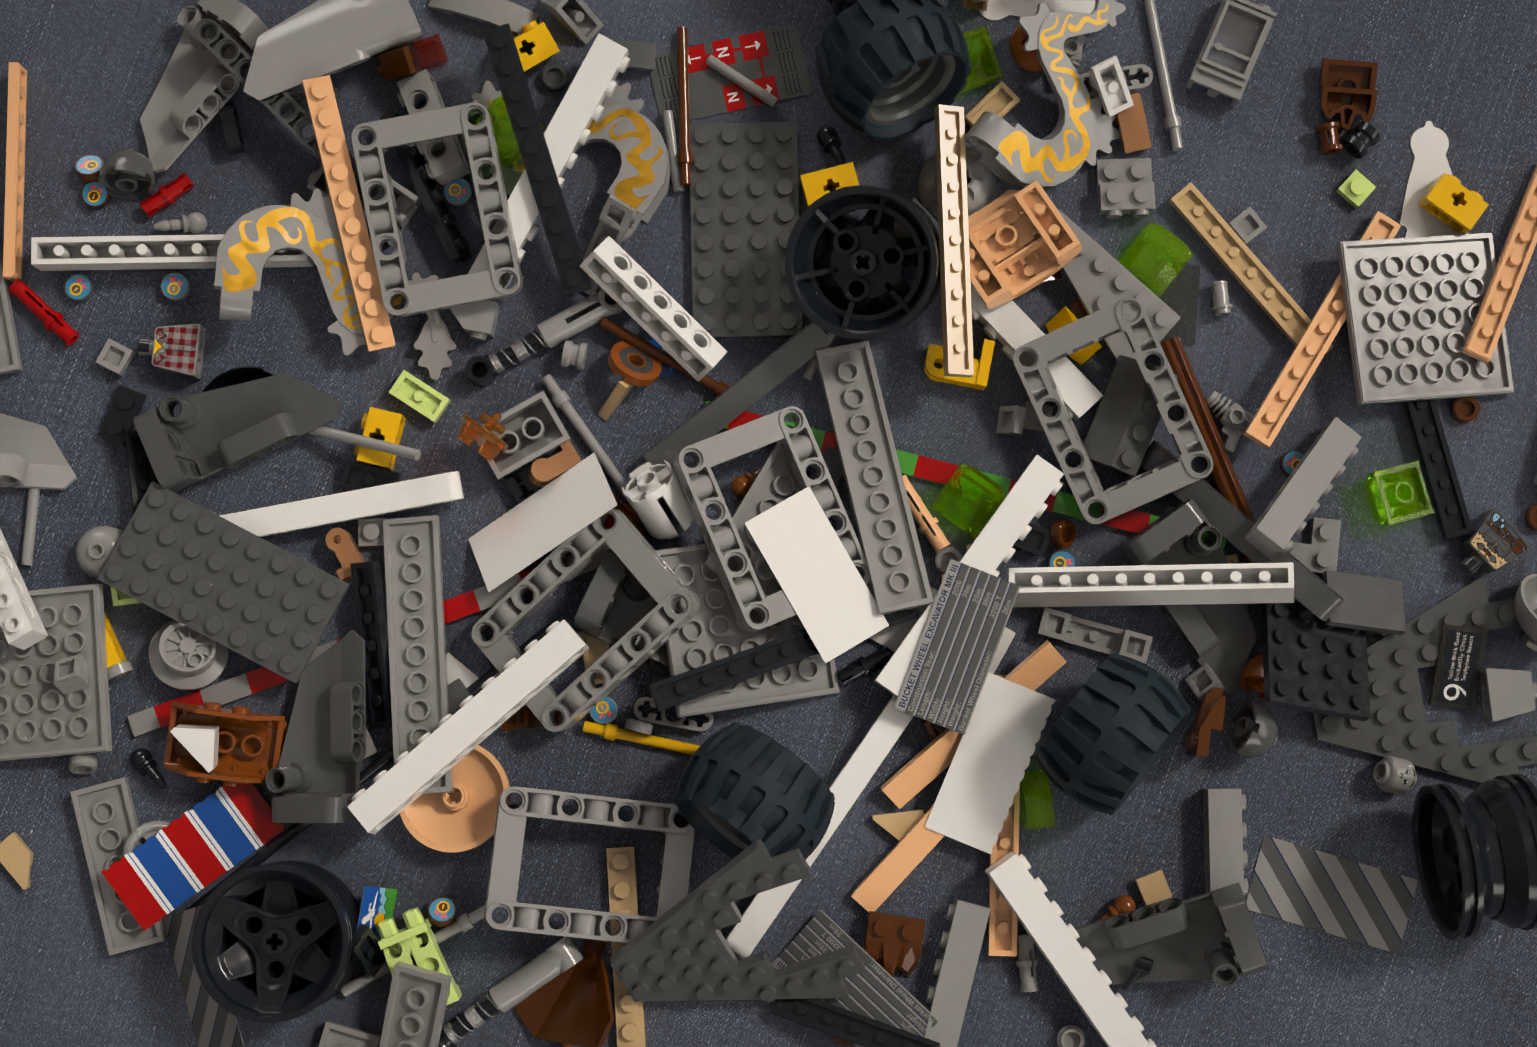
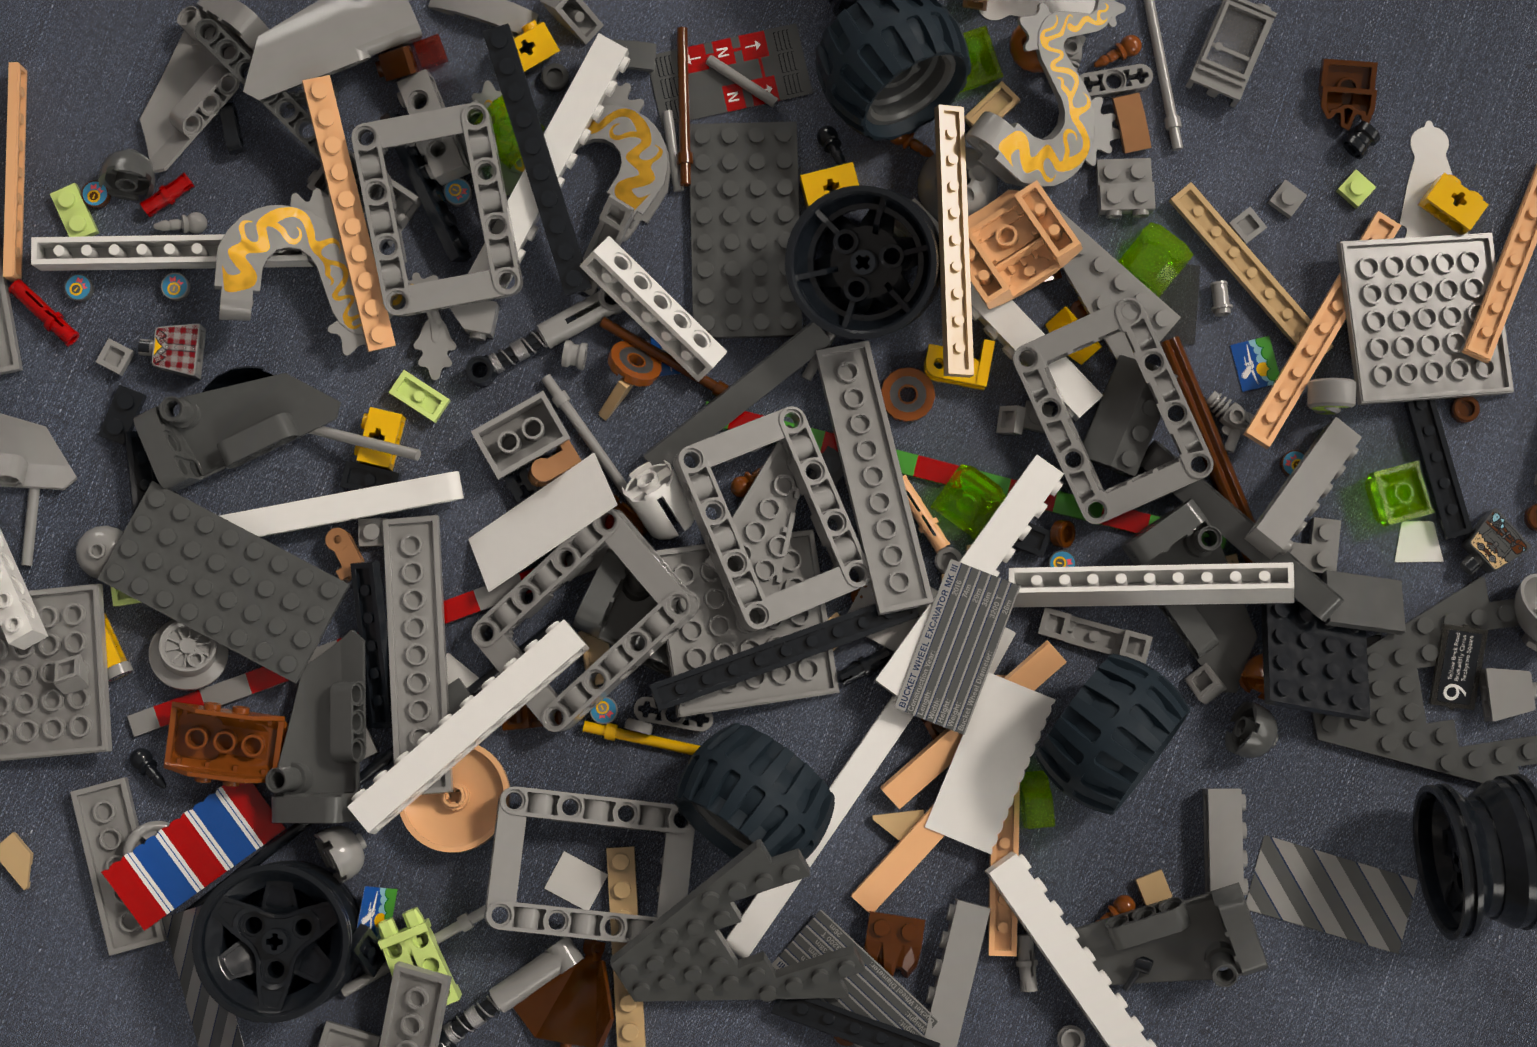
(74, 212): none -> yellowish green plate
(83, 764): light grey tile -> none
(88, 167): tile -> none
(200, 741): white slope -> none
(341, 851): none -> light grey cylinder
(442, 911): tile -> none
(493, 444): clear orange hips -> none
(576, 881): none -> white sticker
(816, 574): white sticker -> none
(916, 145): none -> dark orange bar
(919, 383): none -> dark orange tile
(1111, 86): white slope -> none
(1129, 46): none -> dark orange bar
(1208, 719): reddish brown plate -> none
(1255, 363): none -> sticker
(1287, 199): none -> light grey plate
(1328, 395): none -> light grey animal
(1331, 129): reddish brown bush -> none
(1395, 775): light grey head -> none
(1418, 543): none -> white sticker

